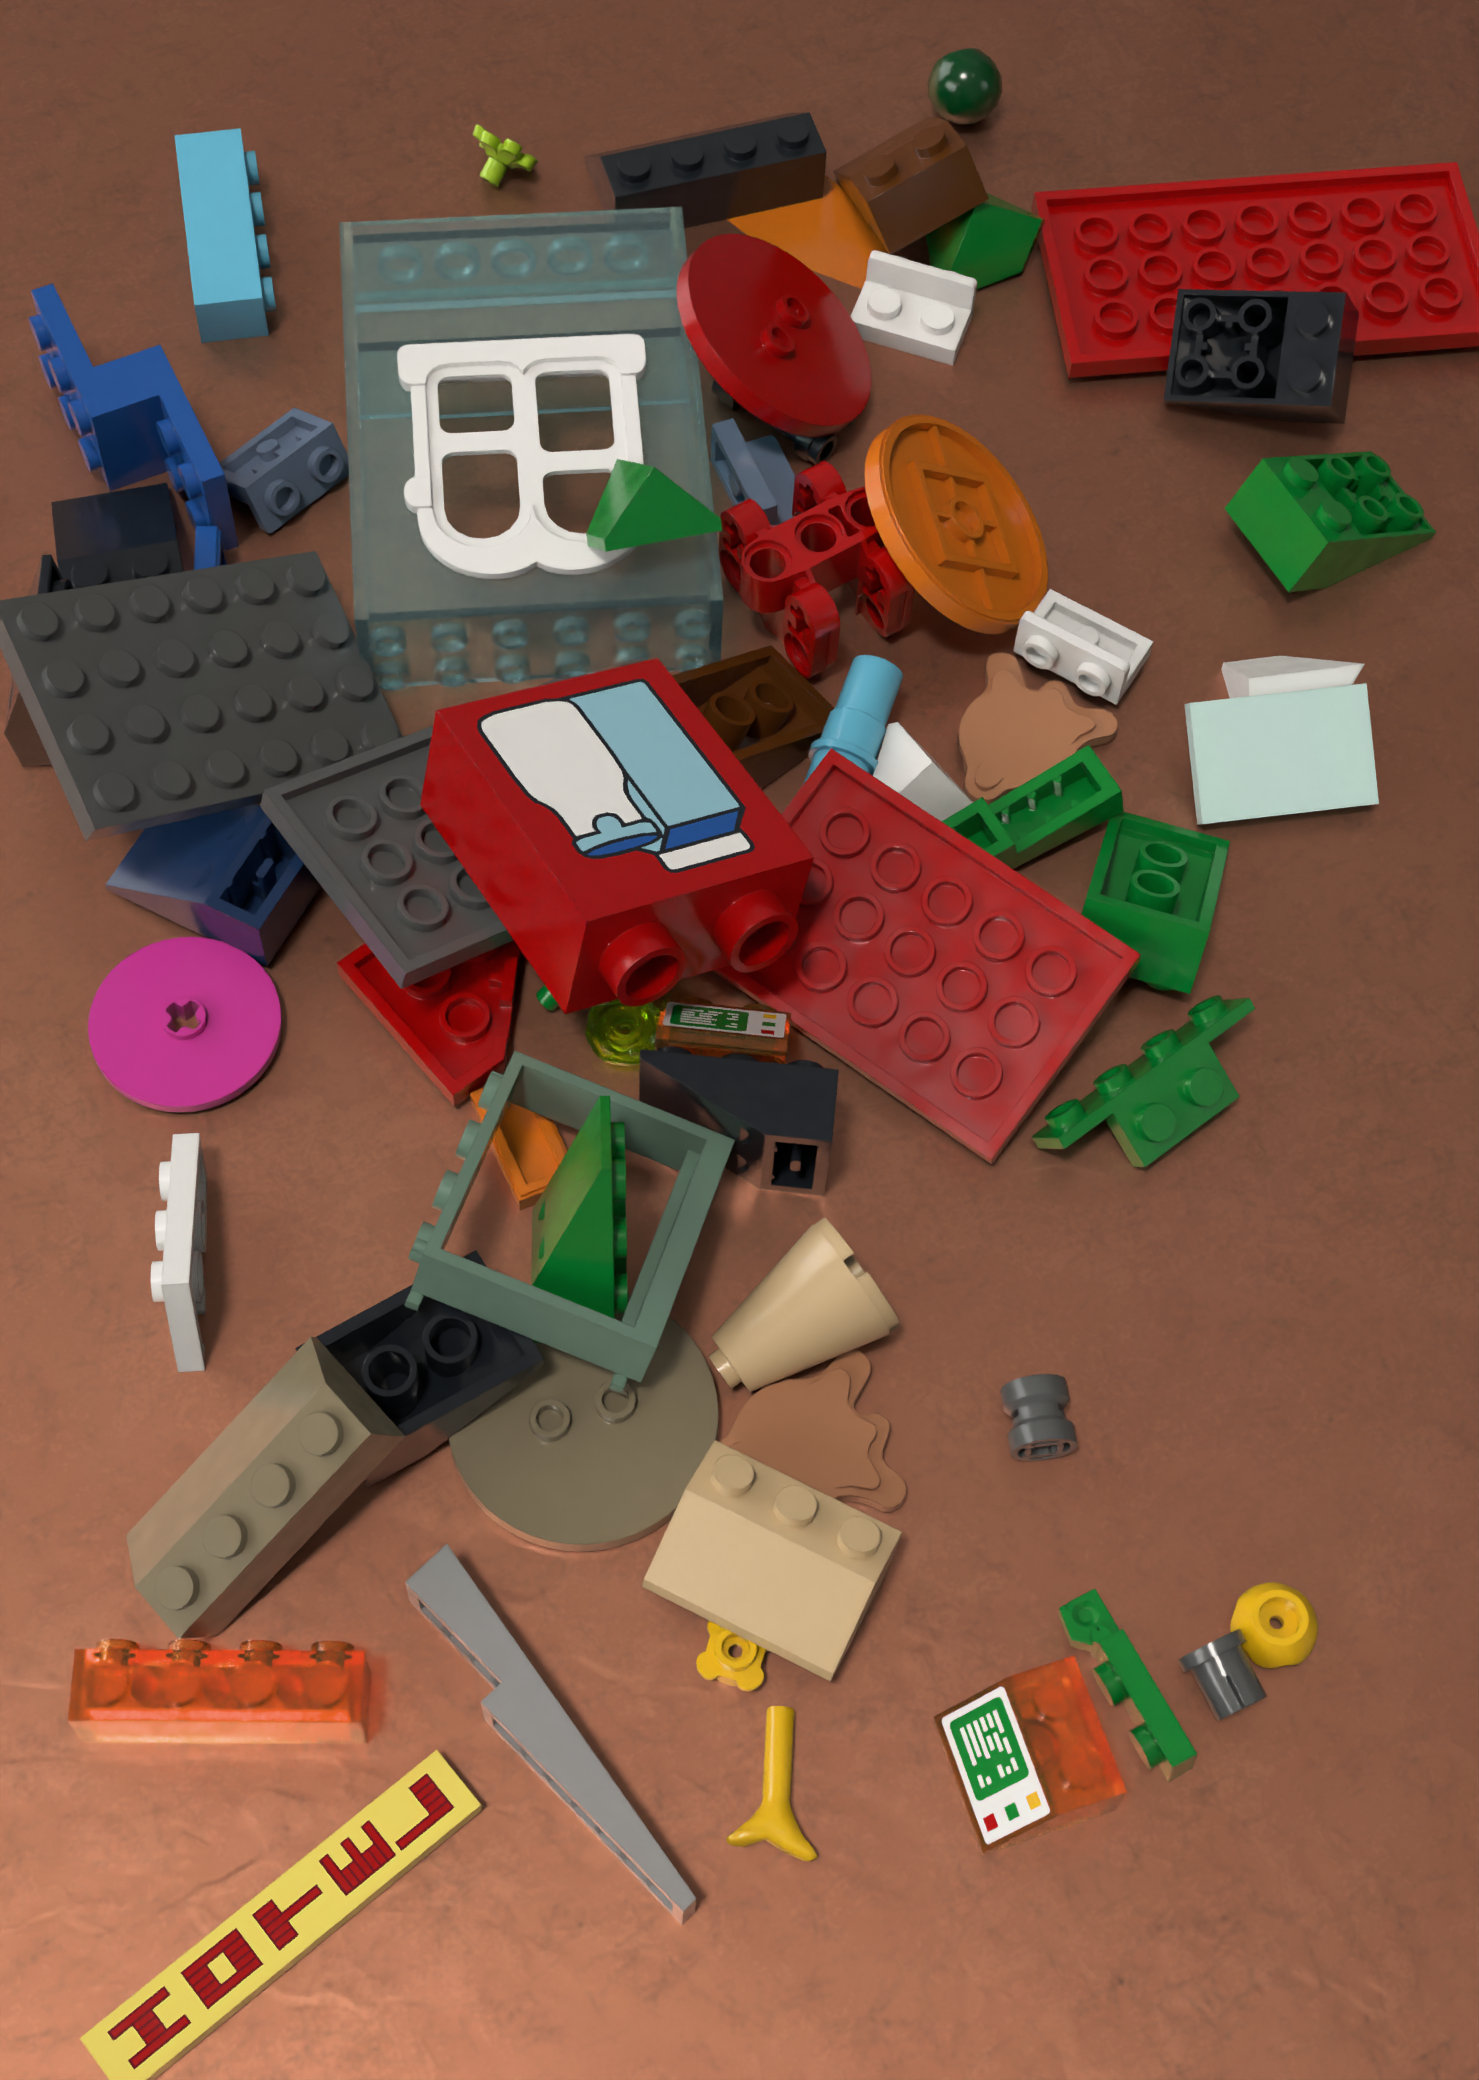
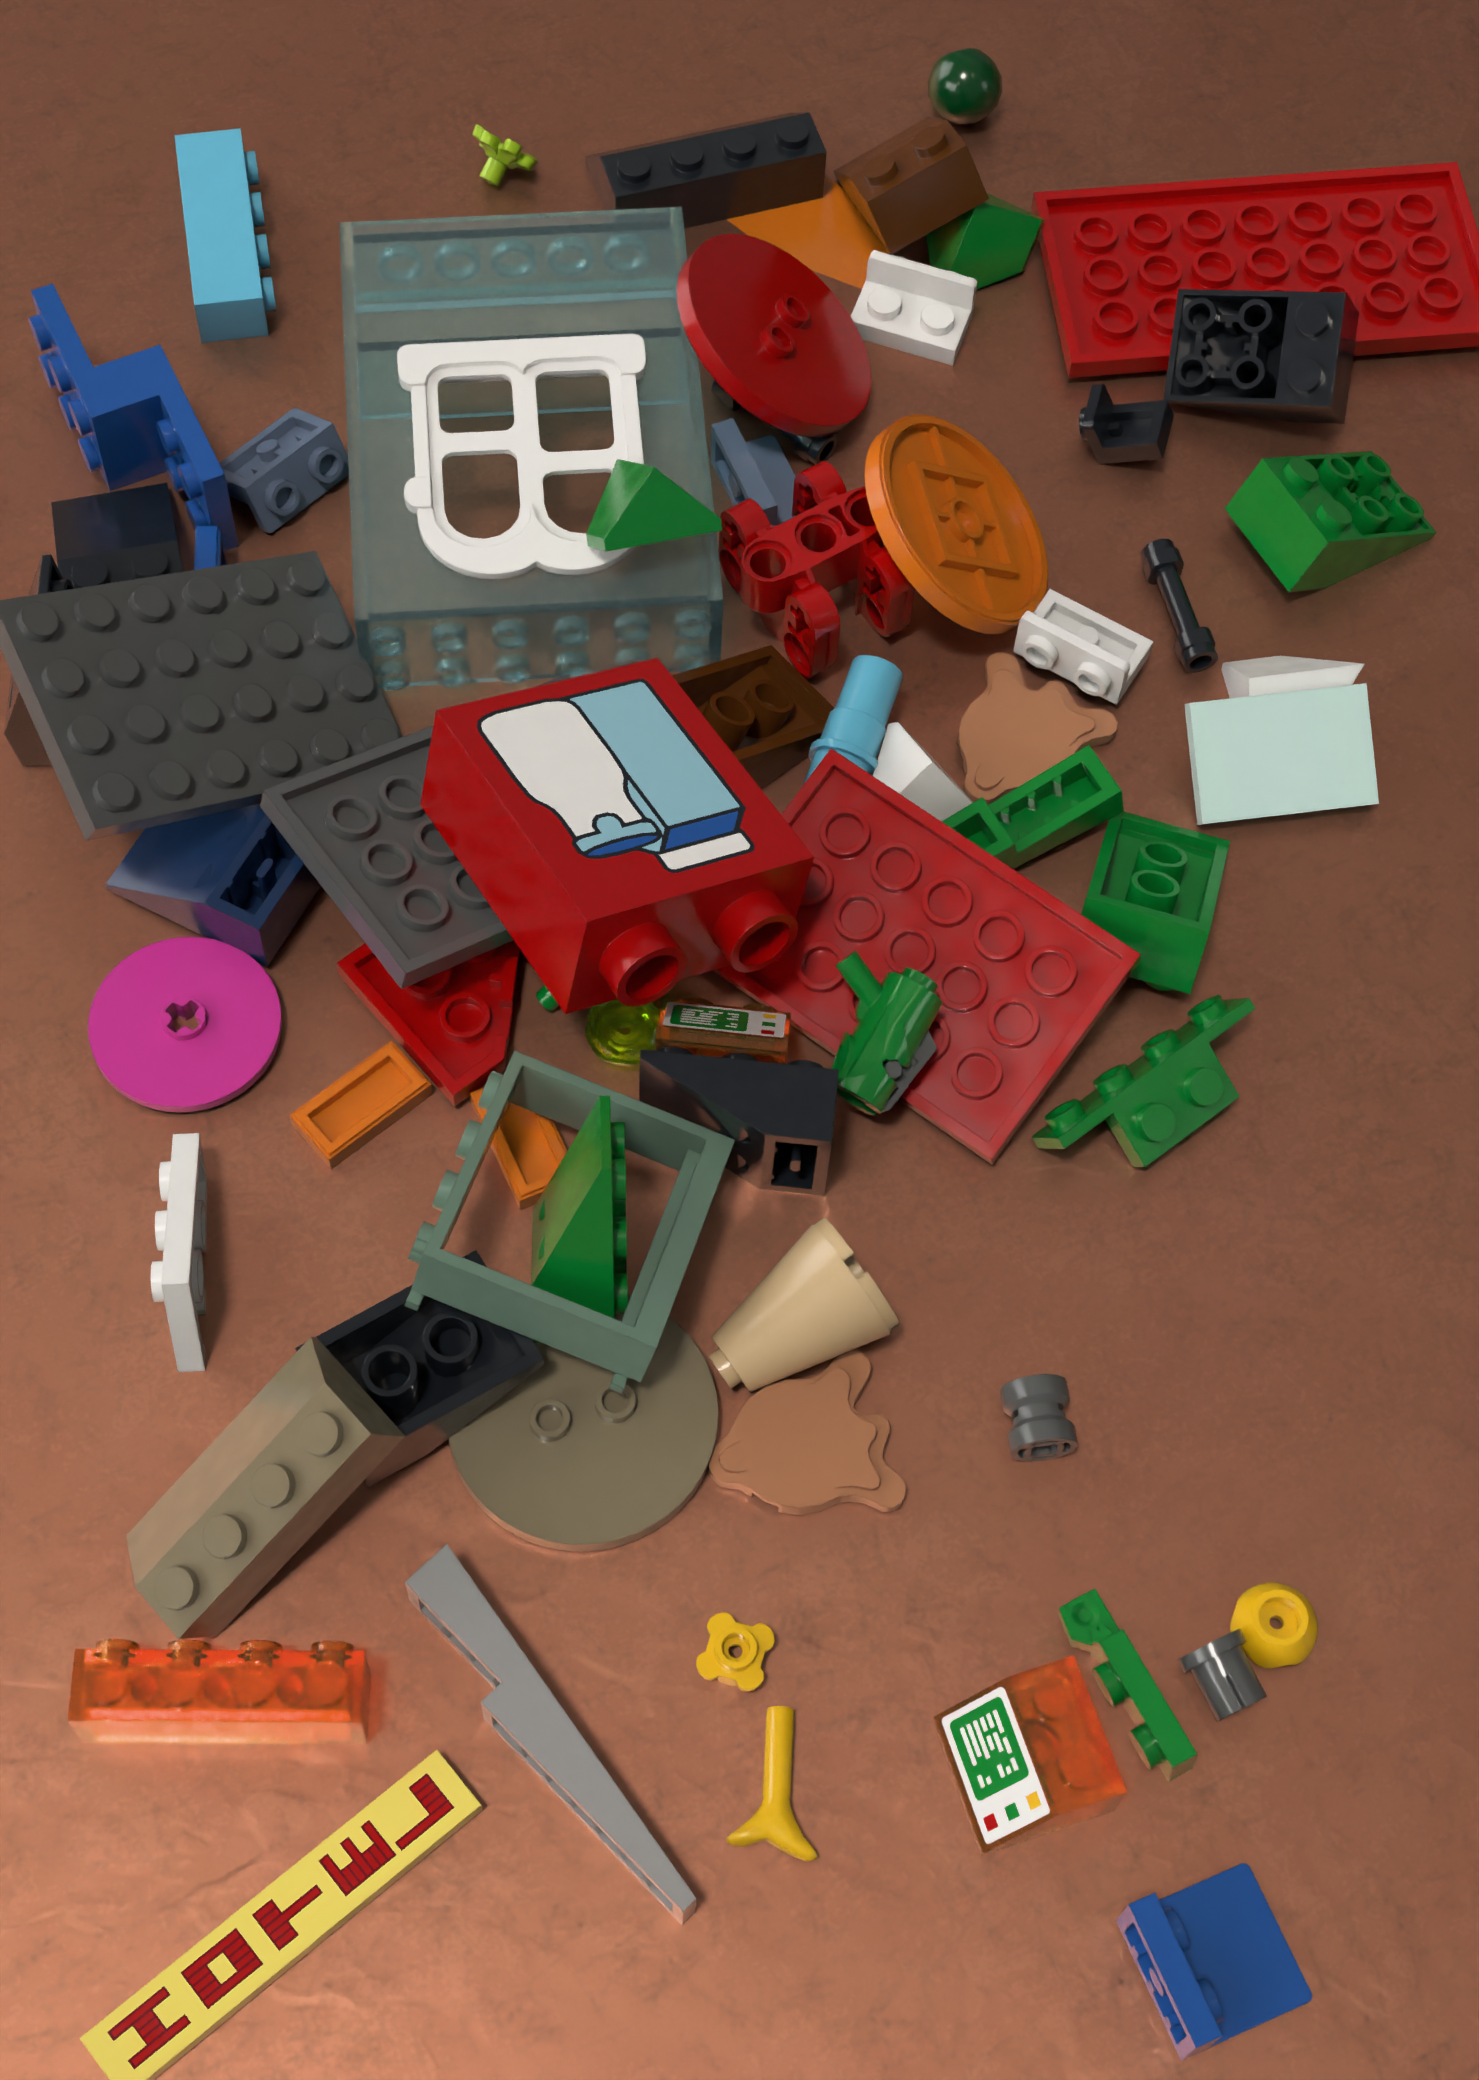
(361, 1104): none -> orange tile
(772, 1559): tan slope -> none
(889, 1038): none -> green piece
(1125, 430): none -> black bracket
(1193, 643): none -> black bar
(1213, 1960): none -> blue bracket

